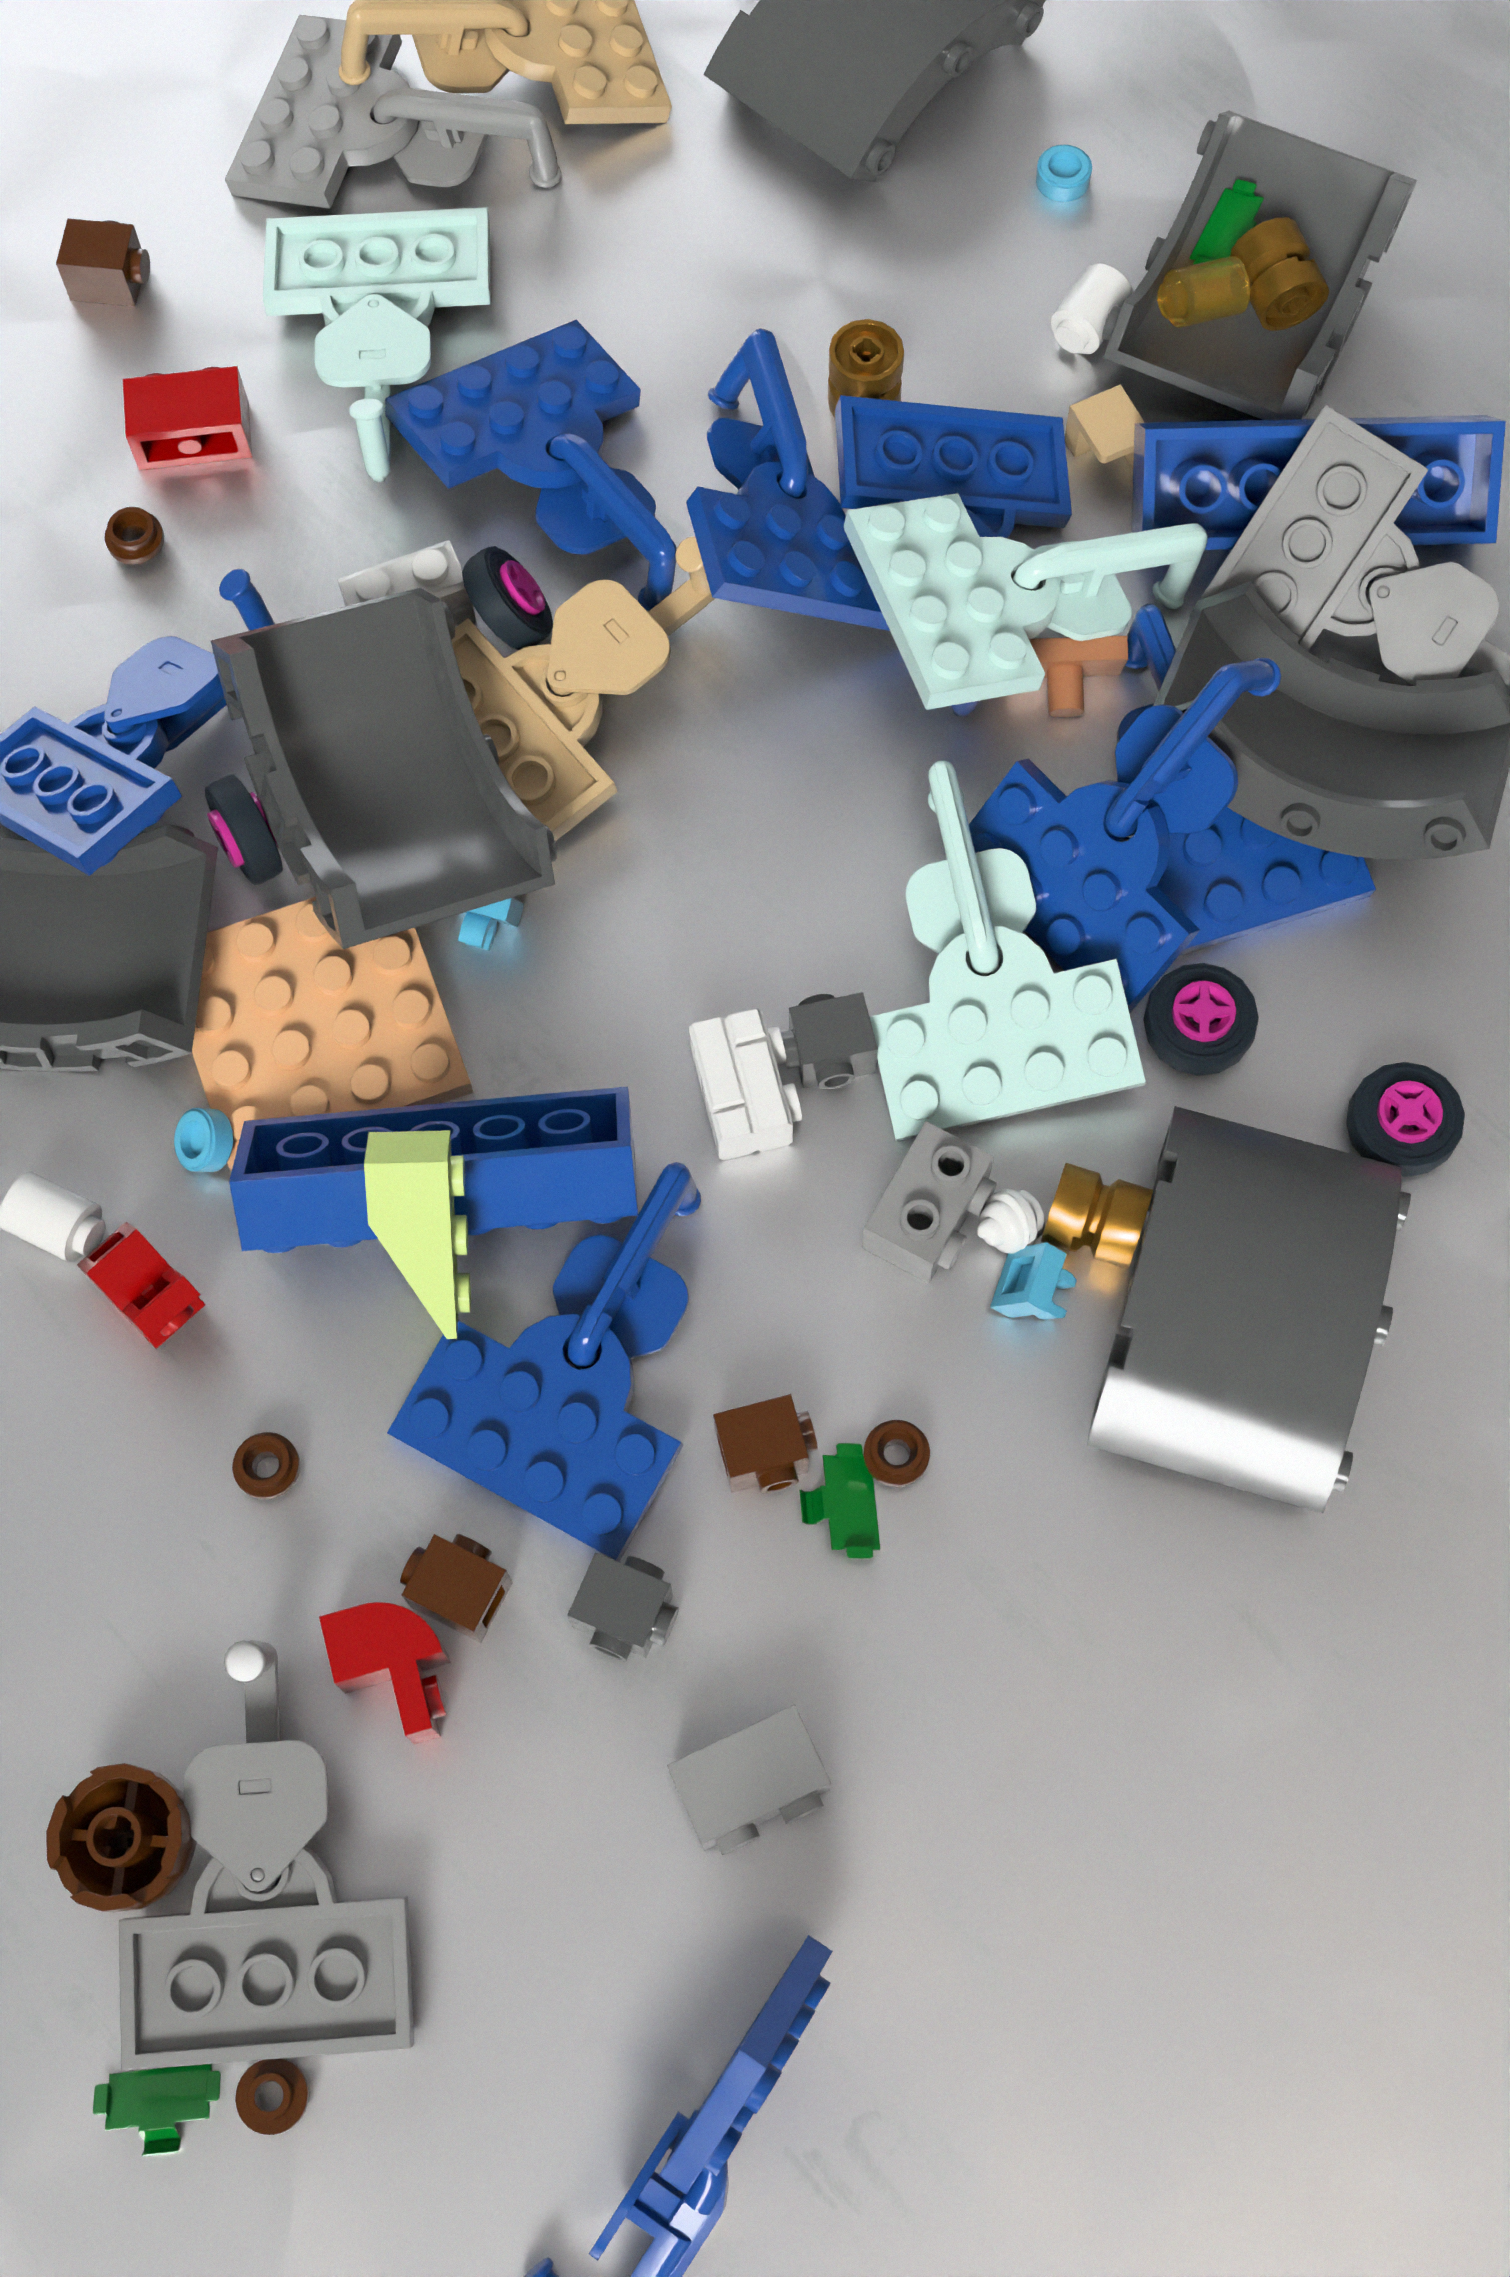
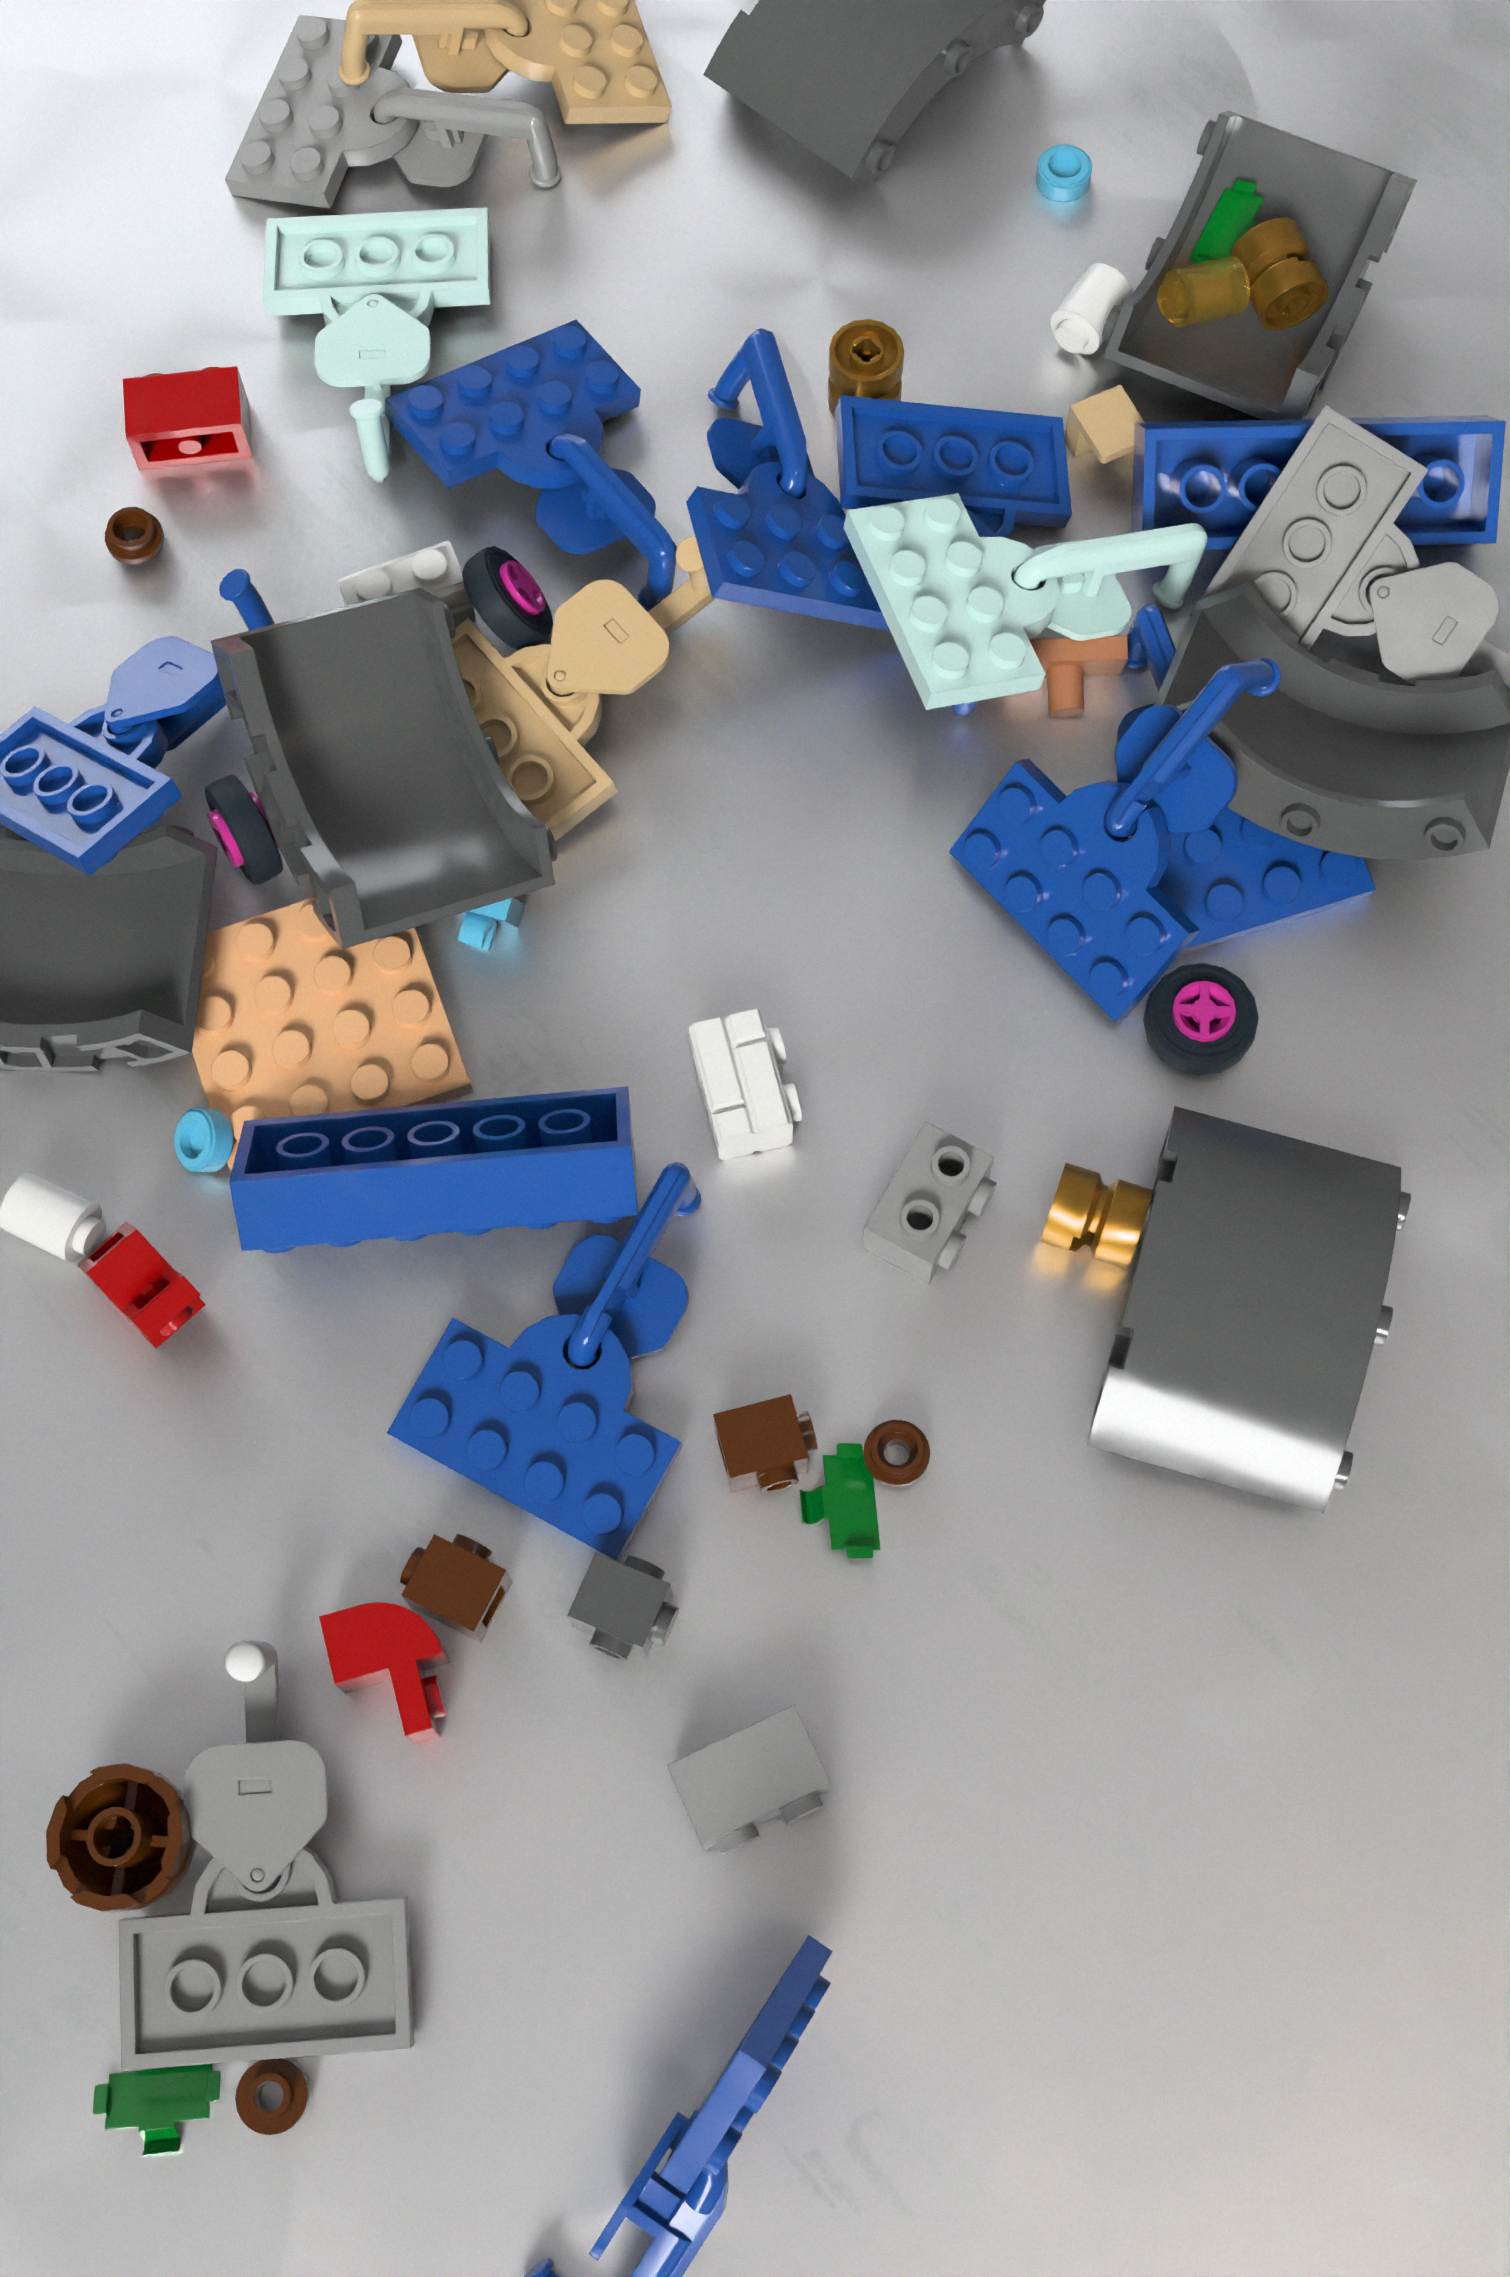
(102, 262): reddish brown brick -> none
(256, 1449): reddish brown plate -> none
(413, 1215): yellowish green slope -> none
(830, 1040): dark grey brick -> none
(998, 1020): light aqua plate -> none
(1011, 1220): white plate -> none
(1030, 1282): medium azure tile -> none
(1417, 1099): black wheel -> none

